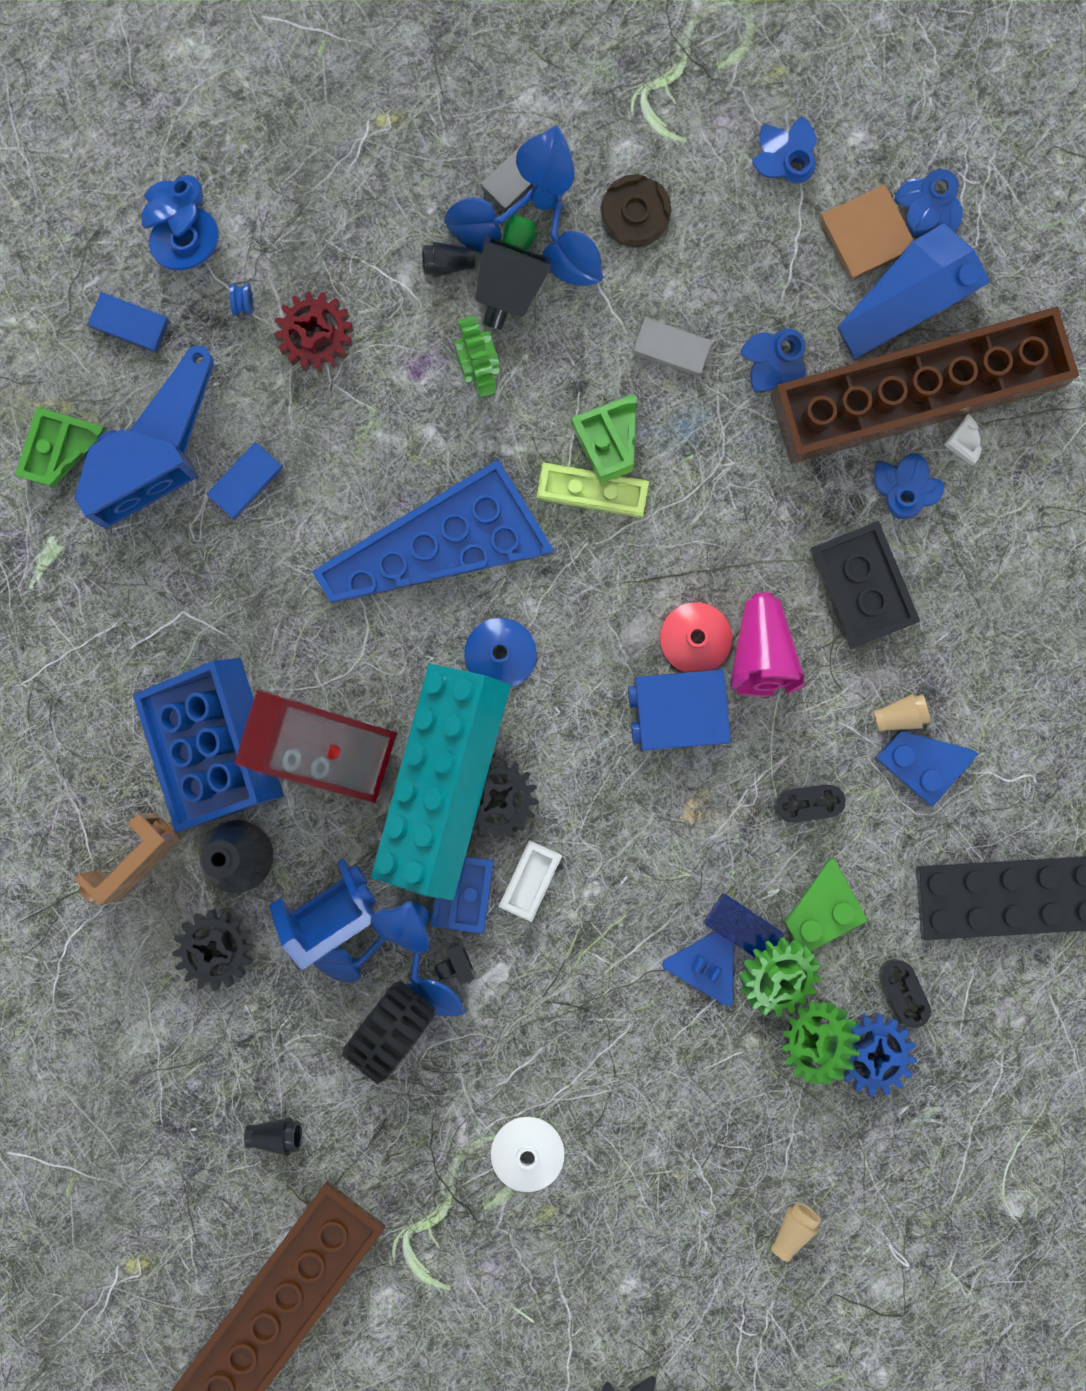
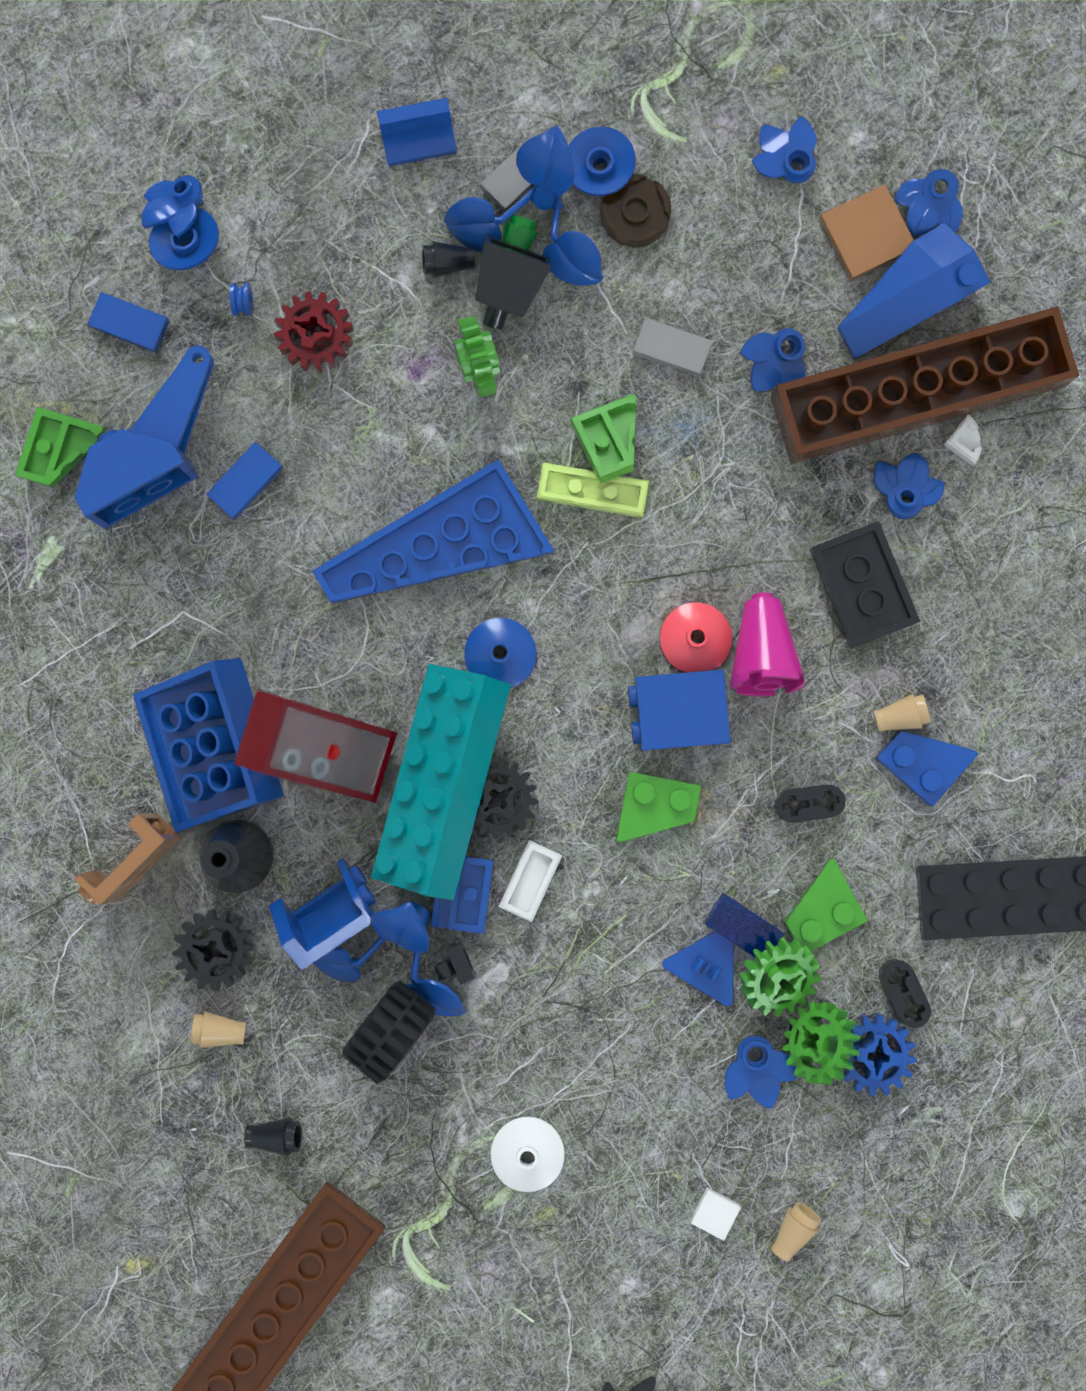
(215, 1030): none -> tan cone
(417, 132): none -> blue panel
(606, 147): none -> blue dish
(655, 805): none -> bright green wing
(715, 1213): none -> white tile
(758, 1076): none -> blue plate

